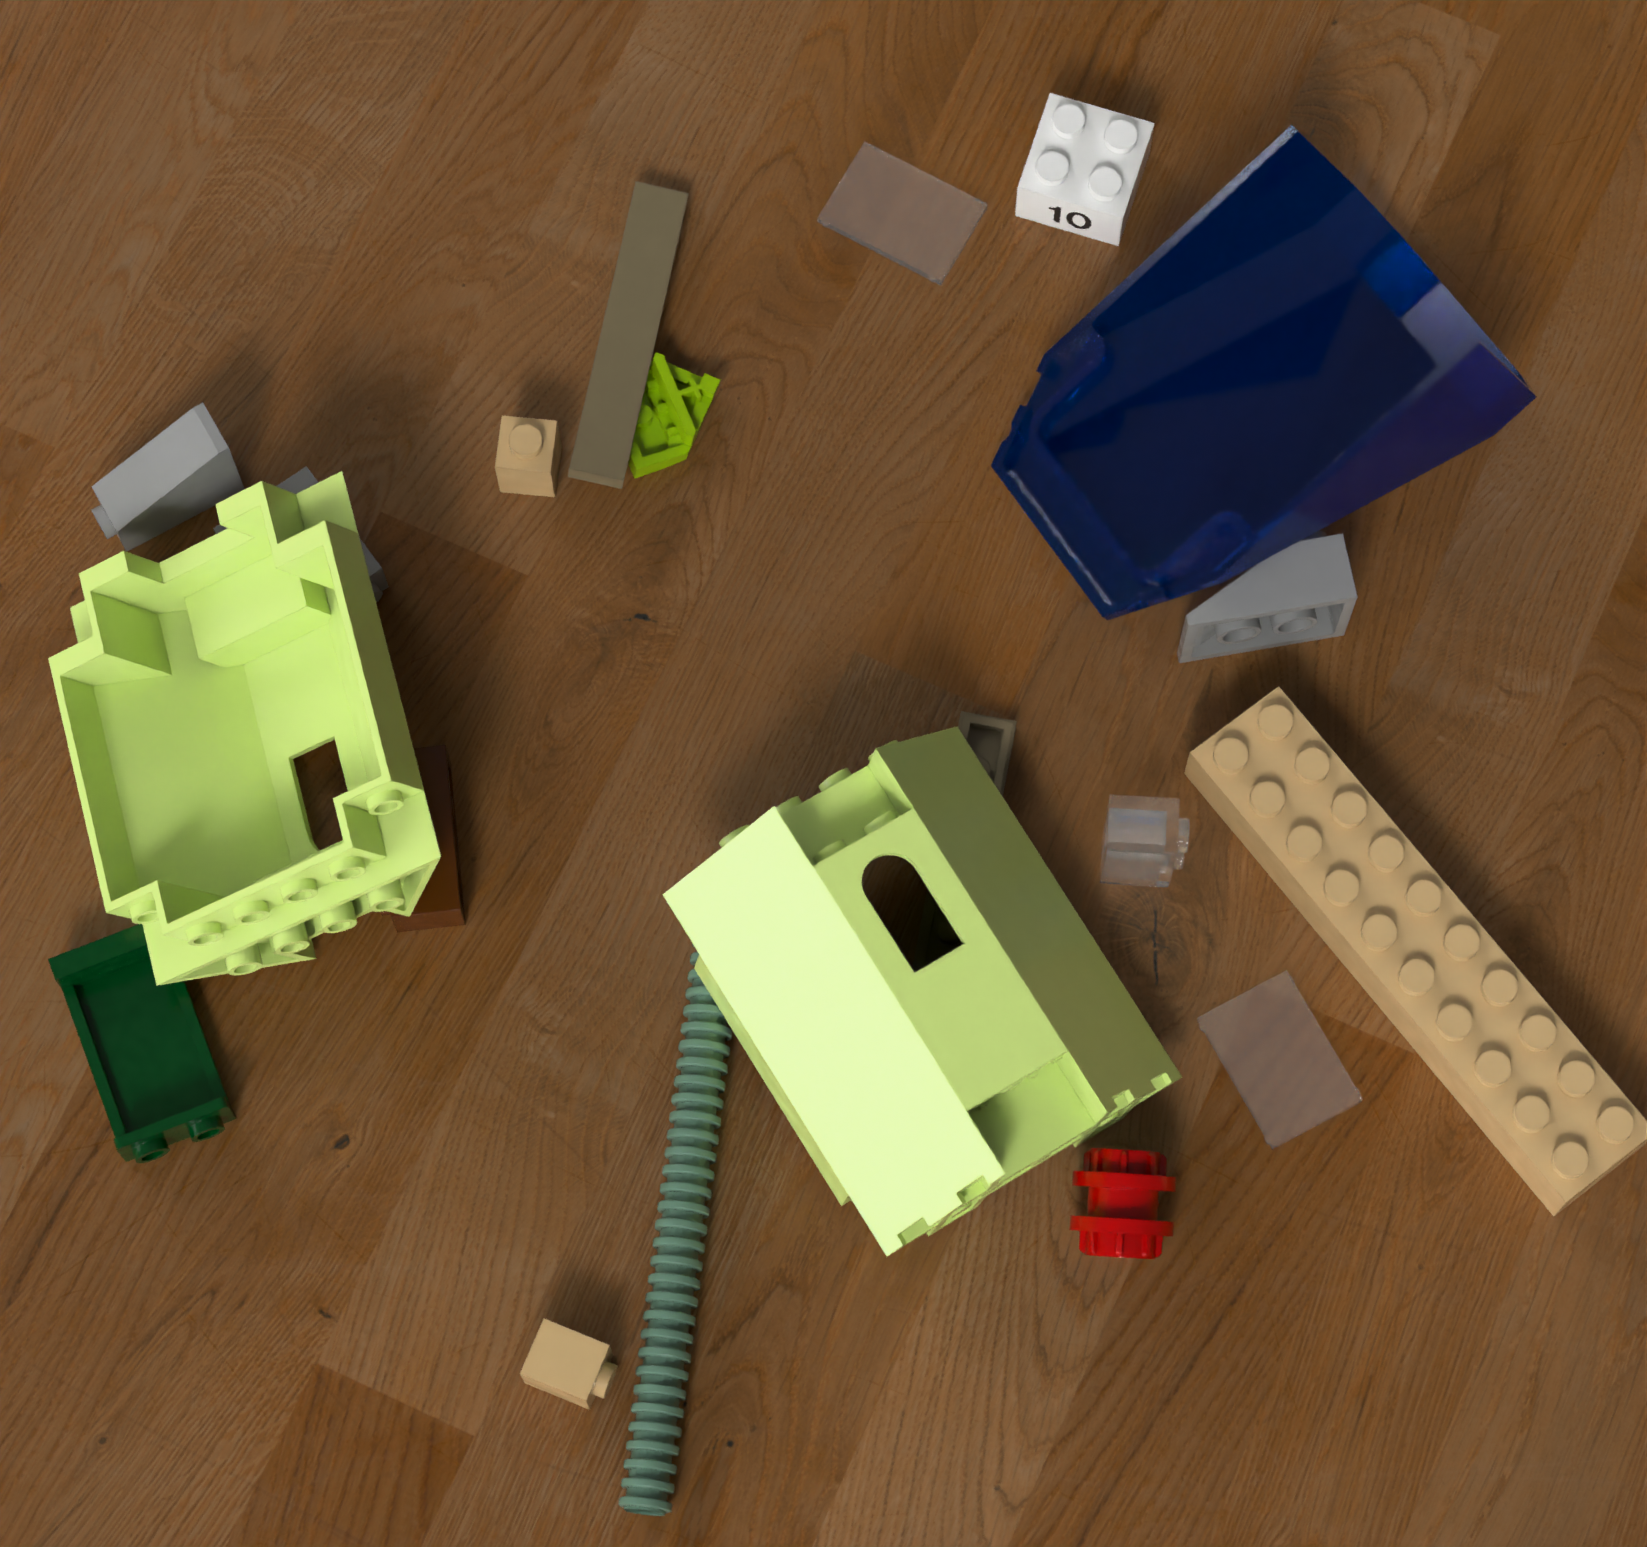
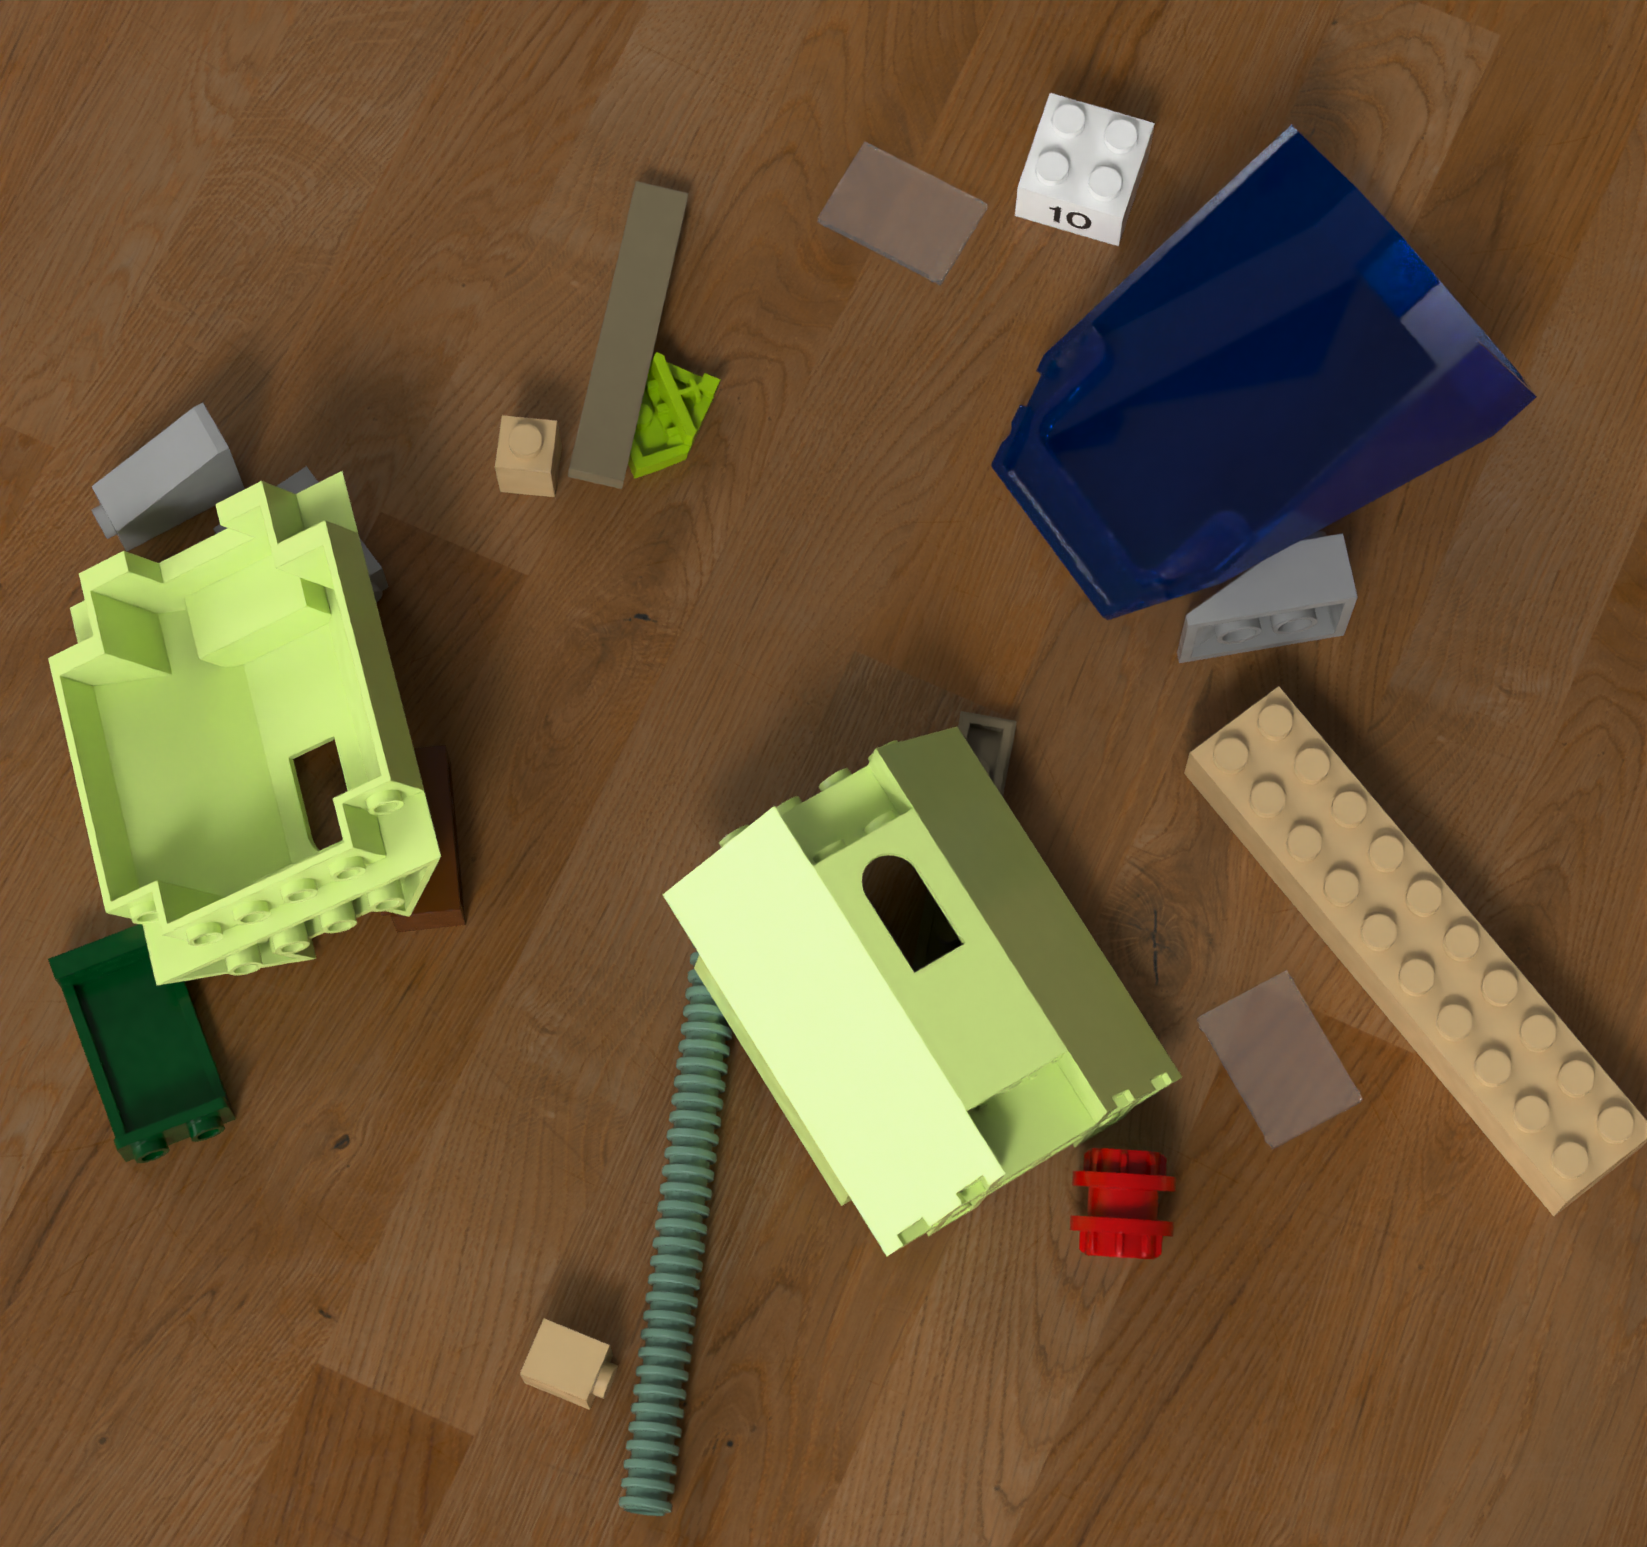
(1142, 840): clear brick -> none

